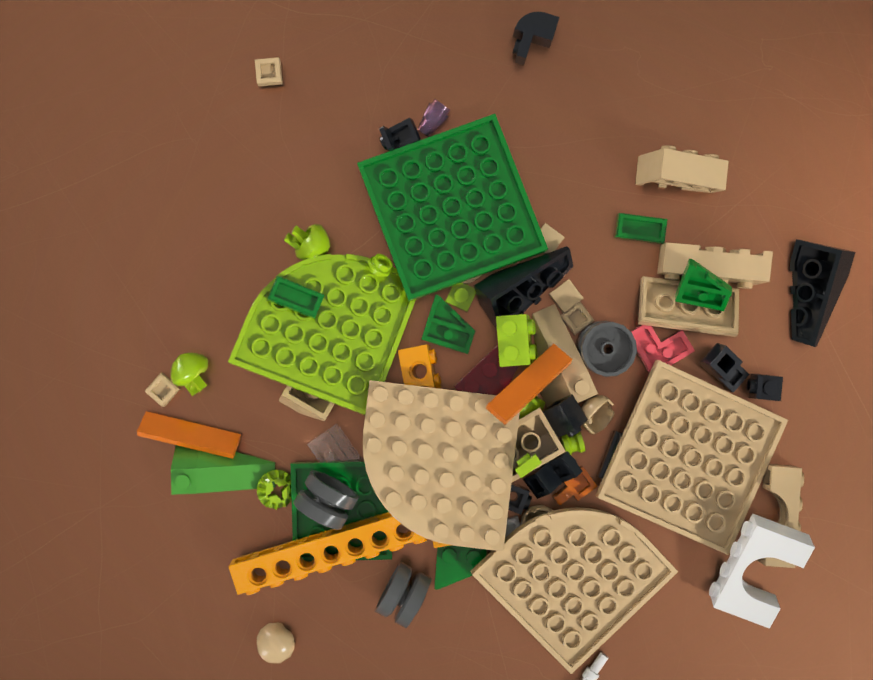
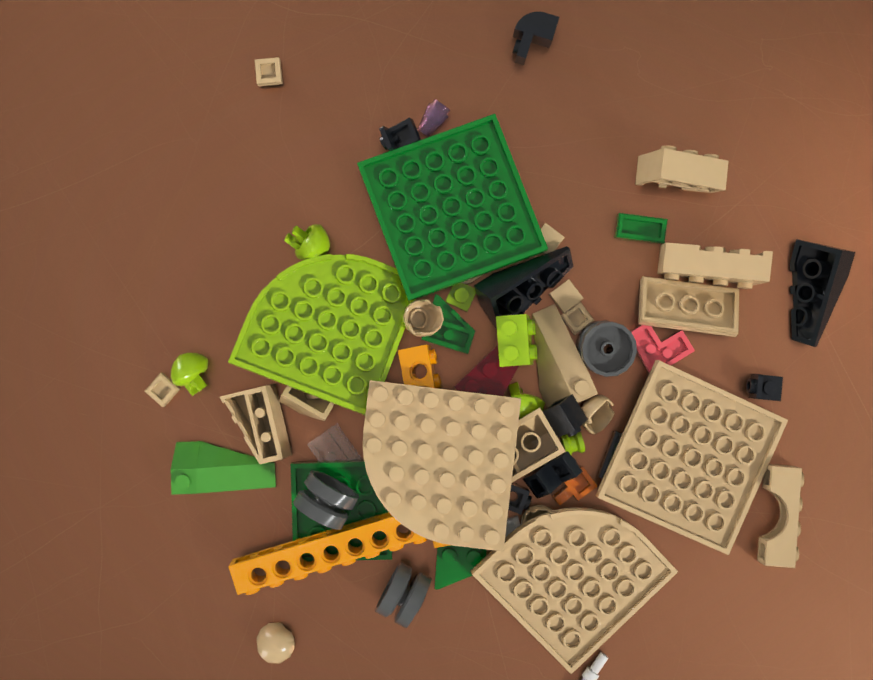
(189, 434): orange tile -> none
(261, 421): none -> tan wedge
(265, 488): lime gear -> none
(295, 297): green tile -> none
(380, 265): lime plate -> none
(423, 318): none -> tan hair
(527, 464): lime plate -> none
(529, 384): orange tile -> none
(702, 288): green wing -> none
(724, 367): black brick -> none
(758, 540): white arch -> none

